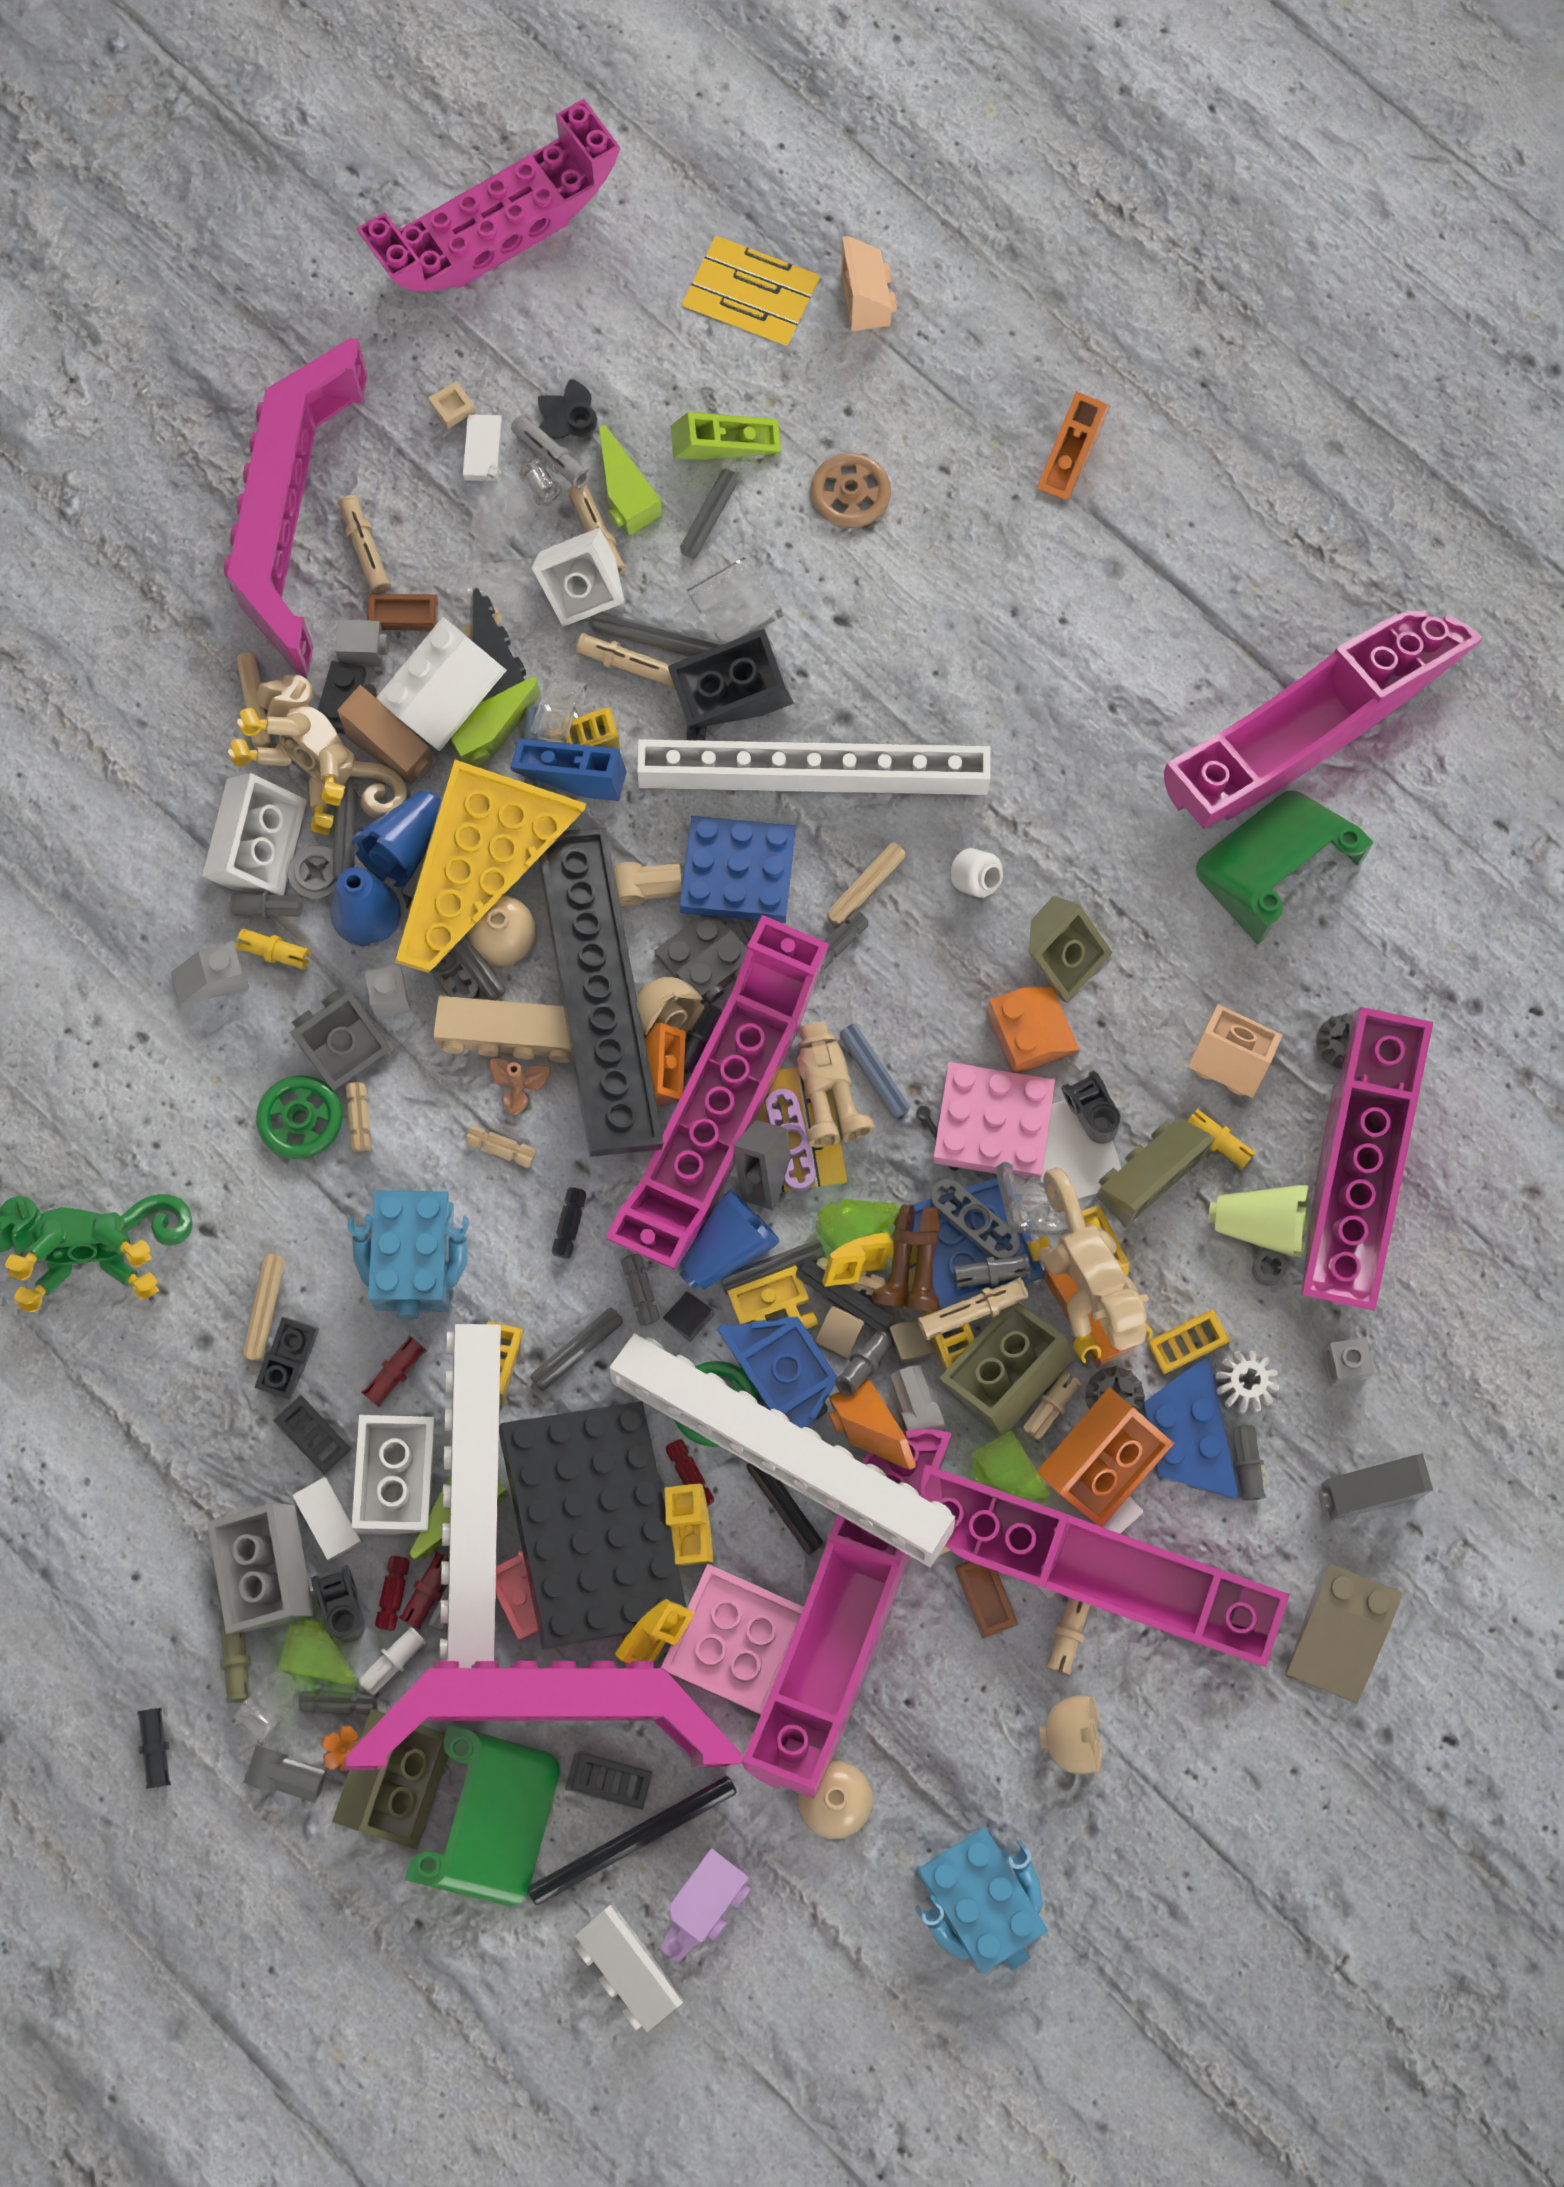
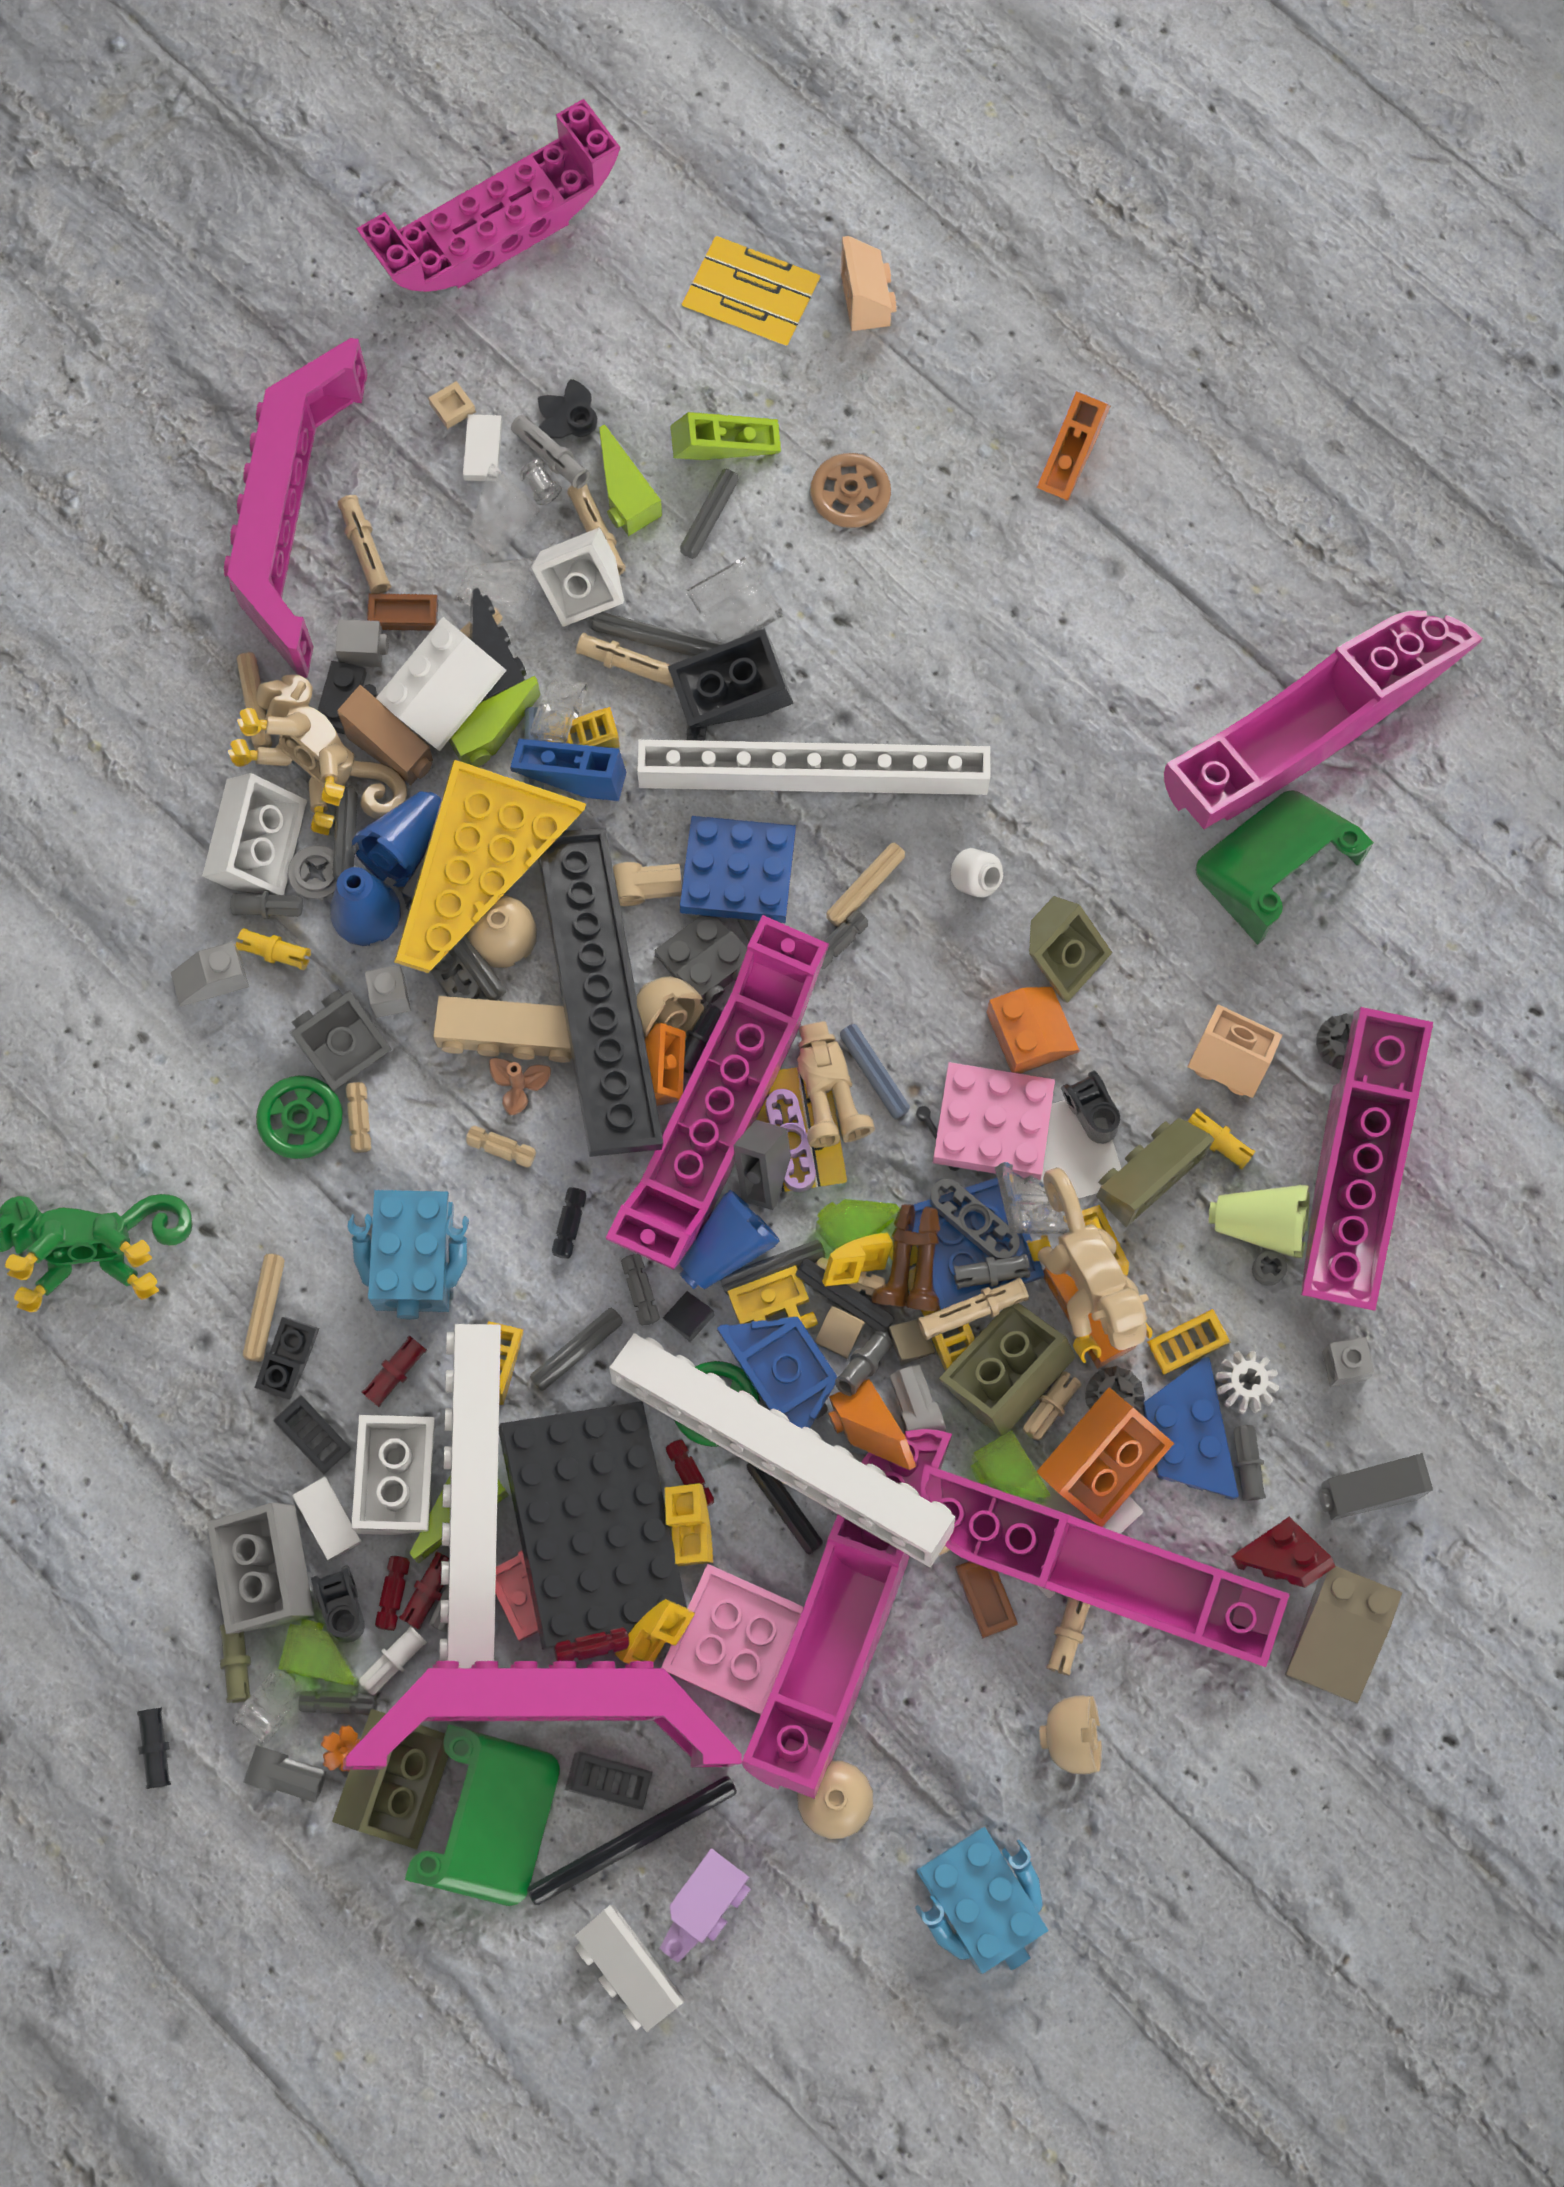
(592, 1645): none -> dark red axle
(1286, 1554): none -> dark red wing

